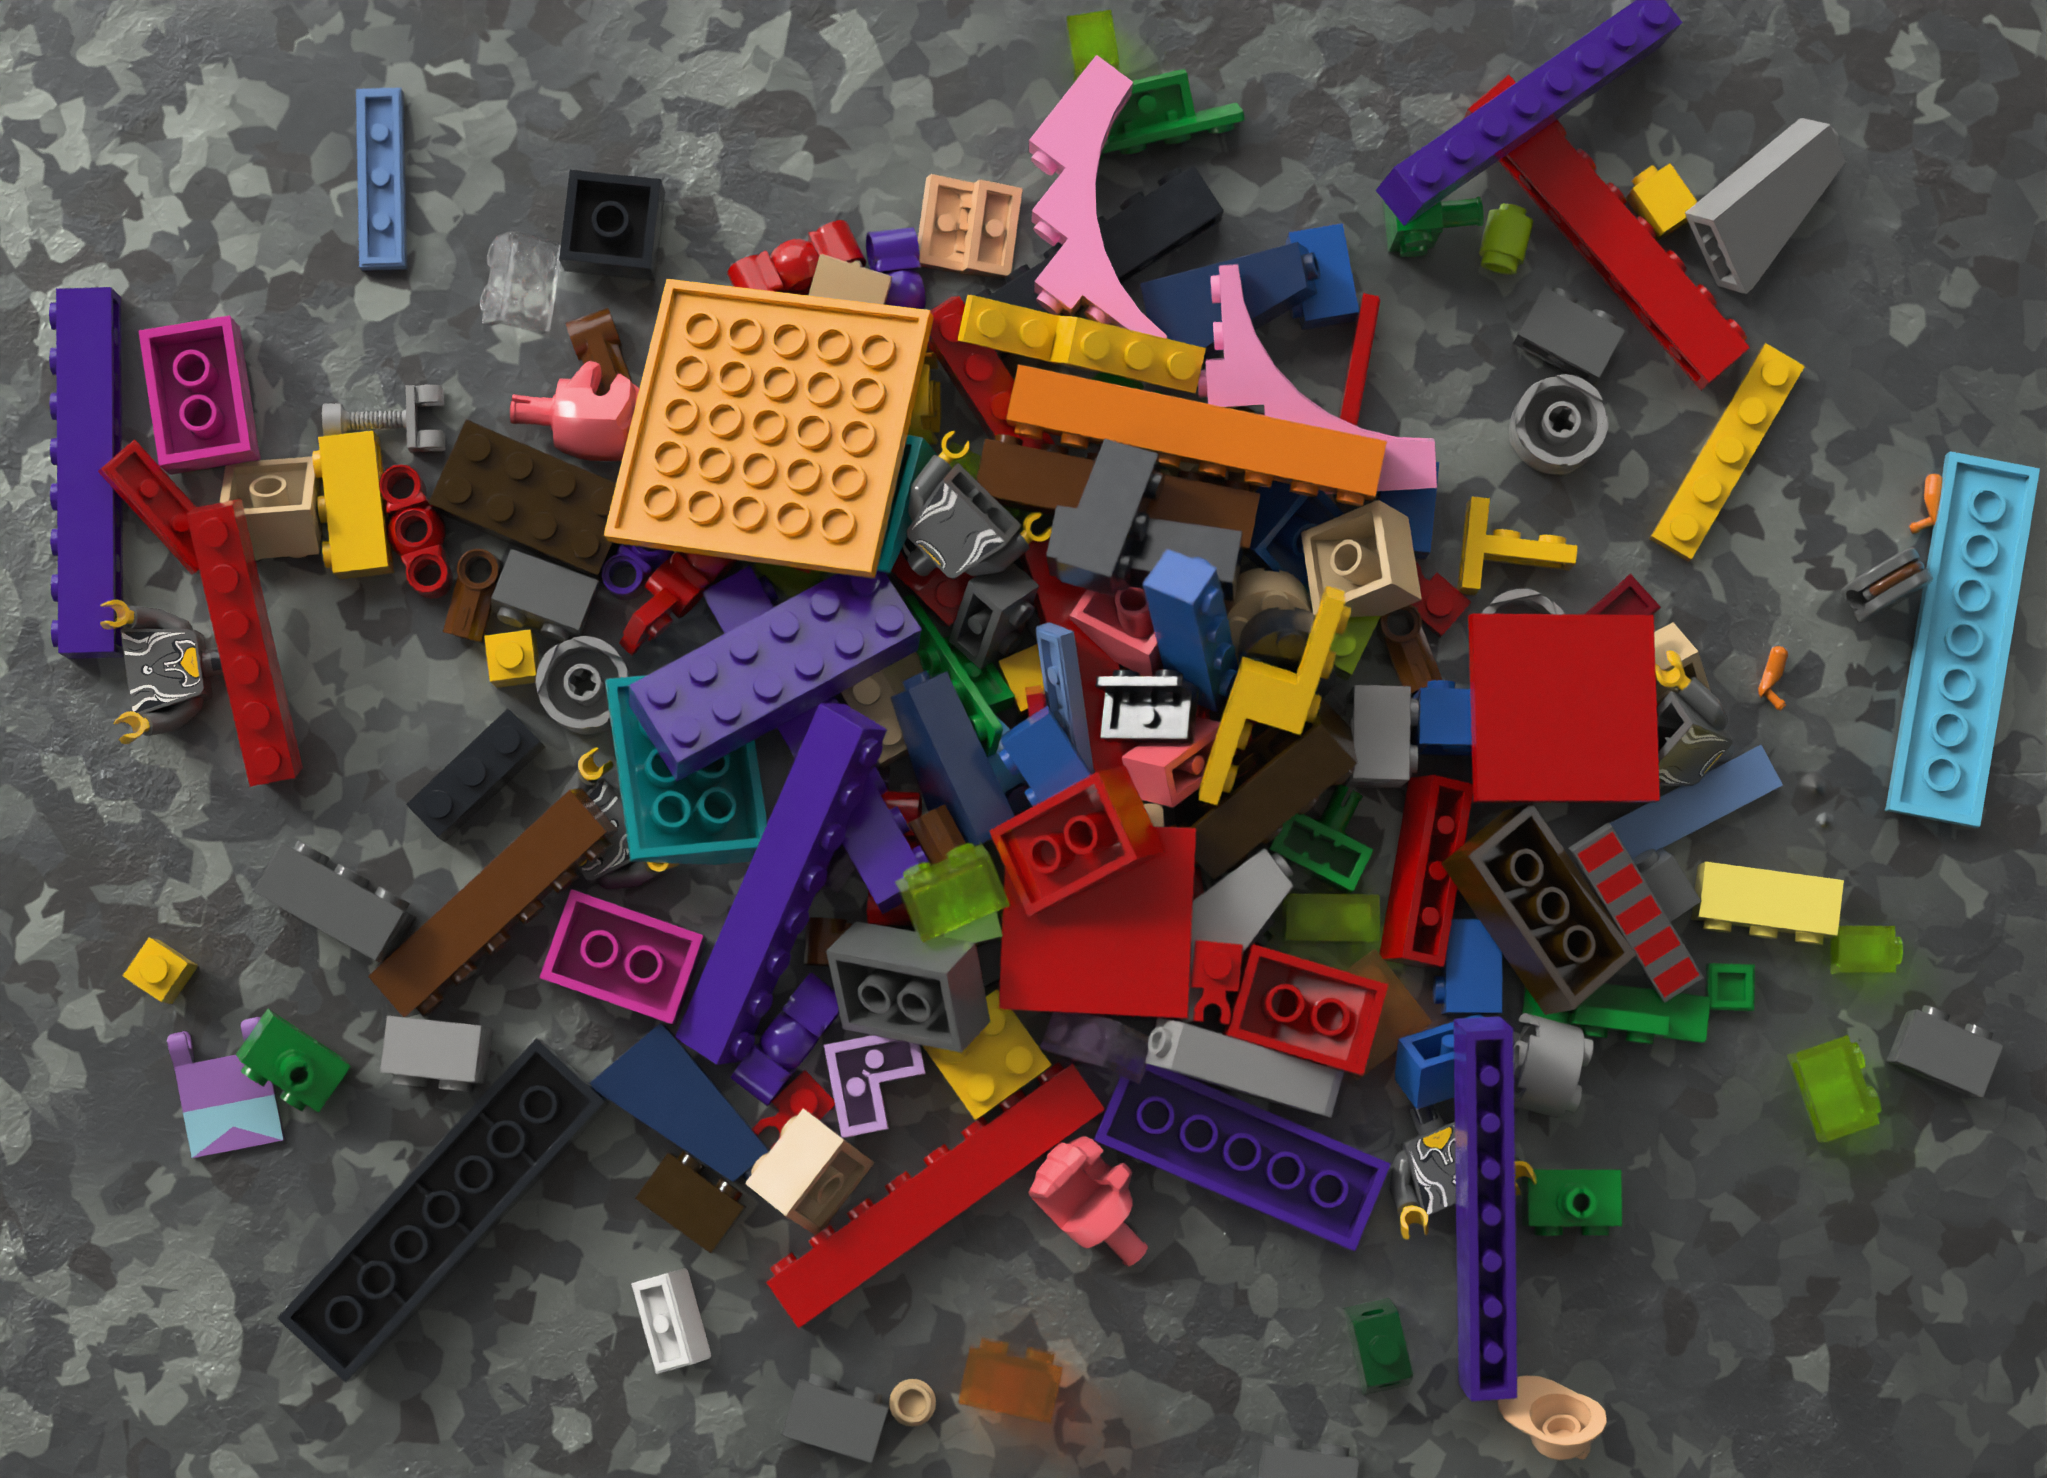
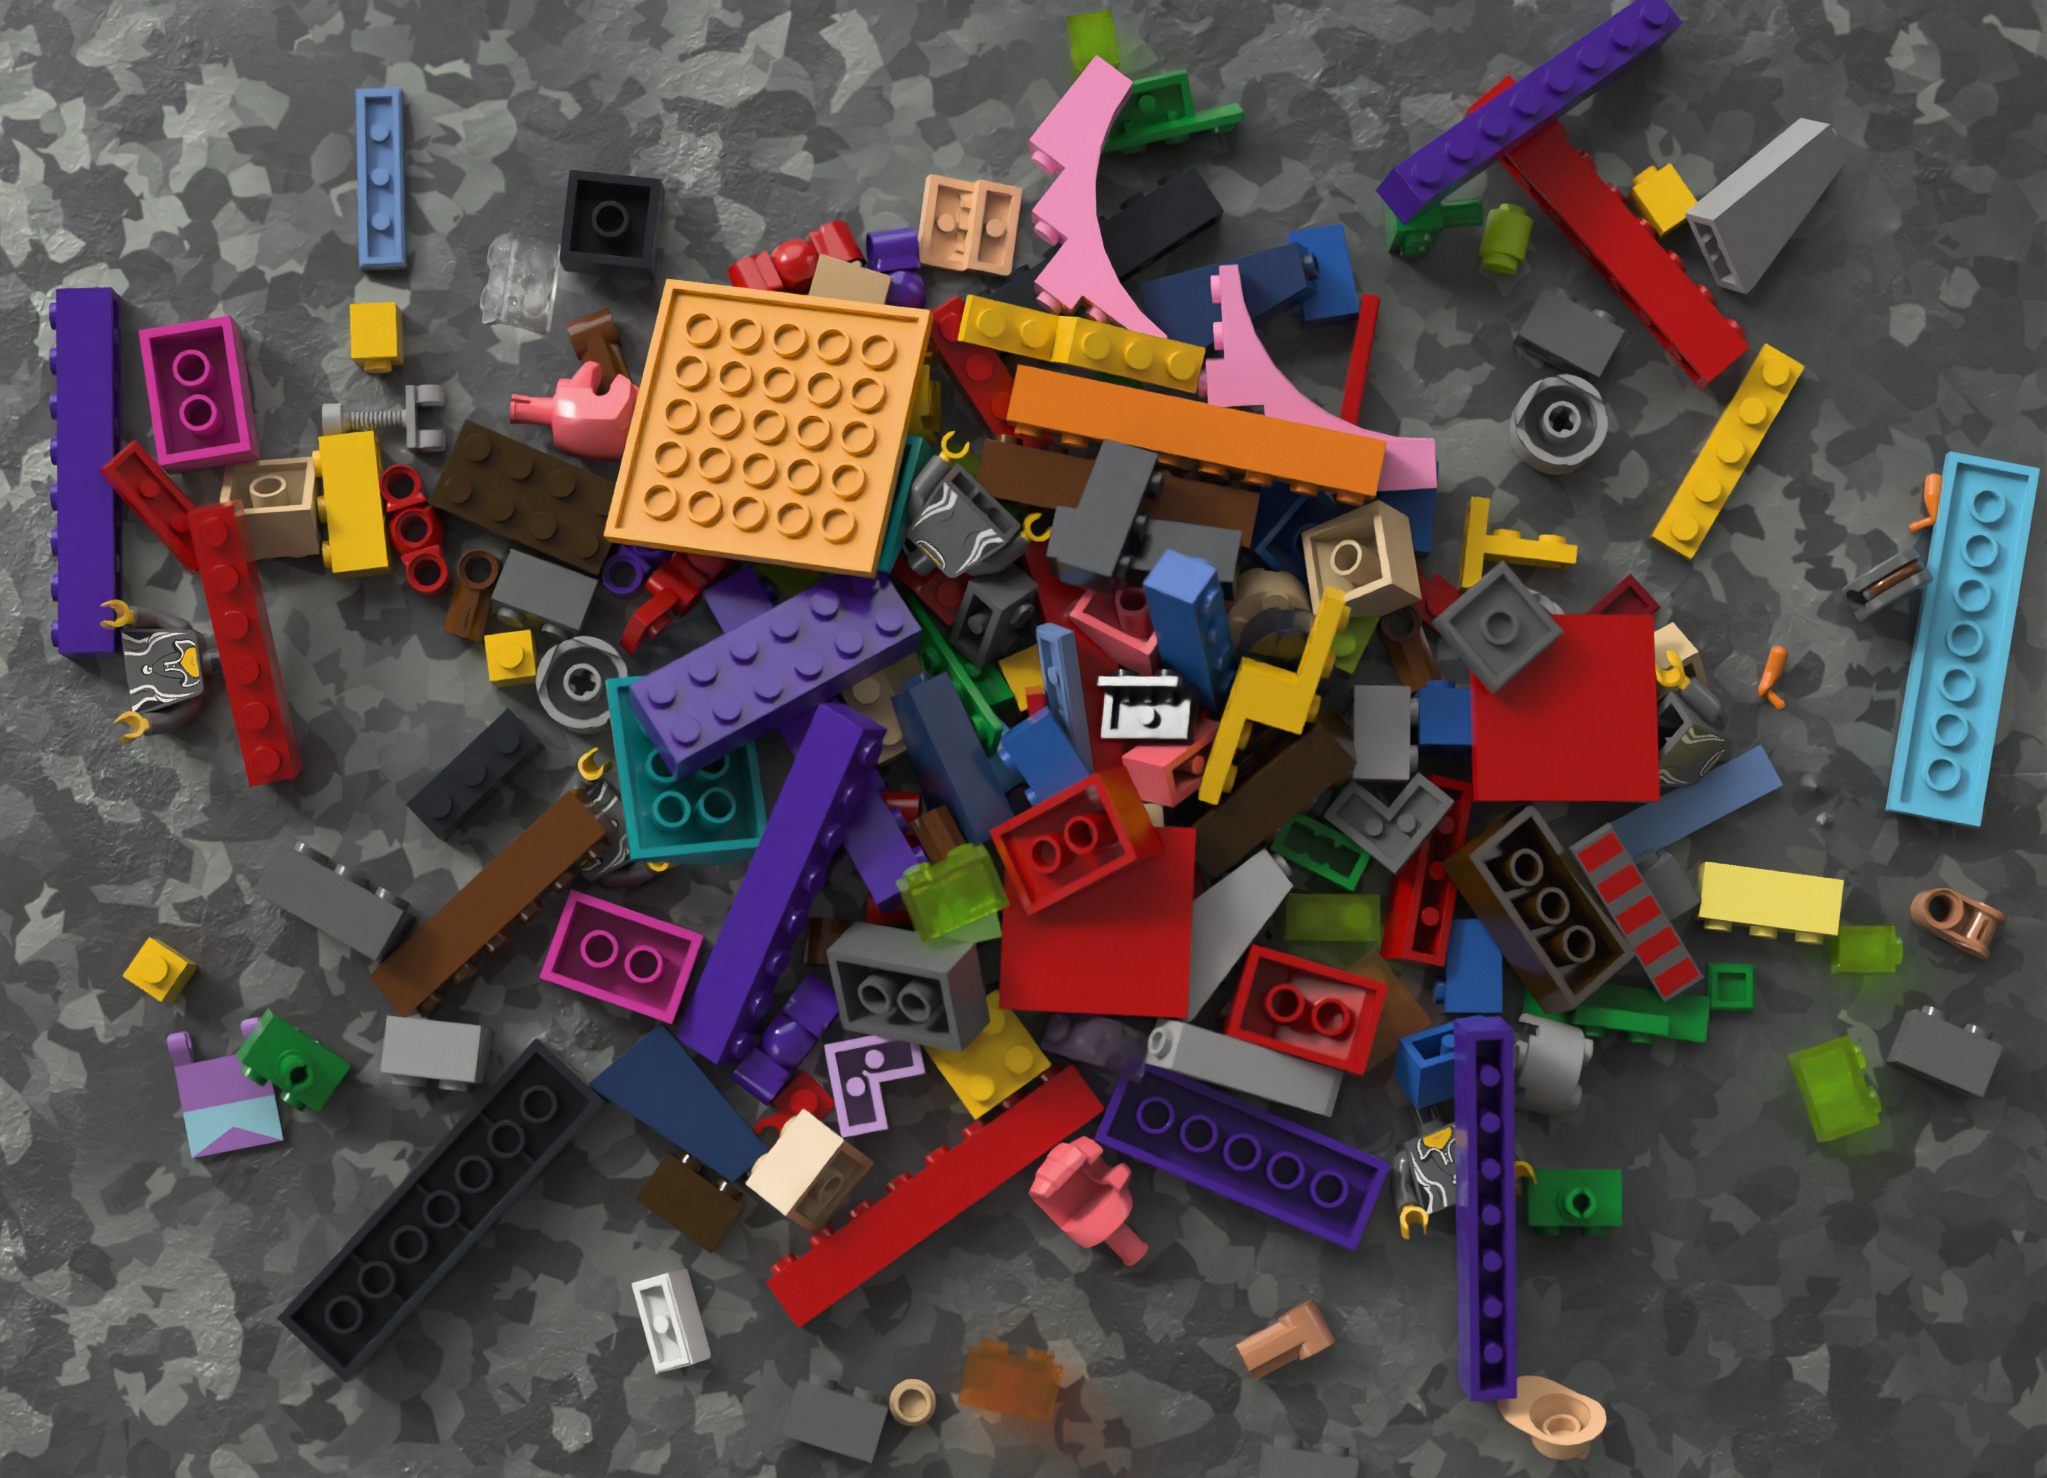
(376, 336): none -> yellow brick
(1215, 971): red plate -> none
(1294, 1336): none -> nougat piece
(1378, 1346): dark green torso -> none
(1393, 832): none -> dark grey plate
(1497, 627): none -> dark grey plate
(1965, 924): none -> nougat piece

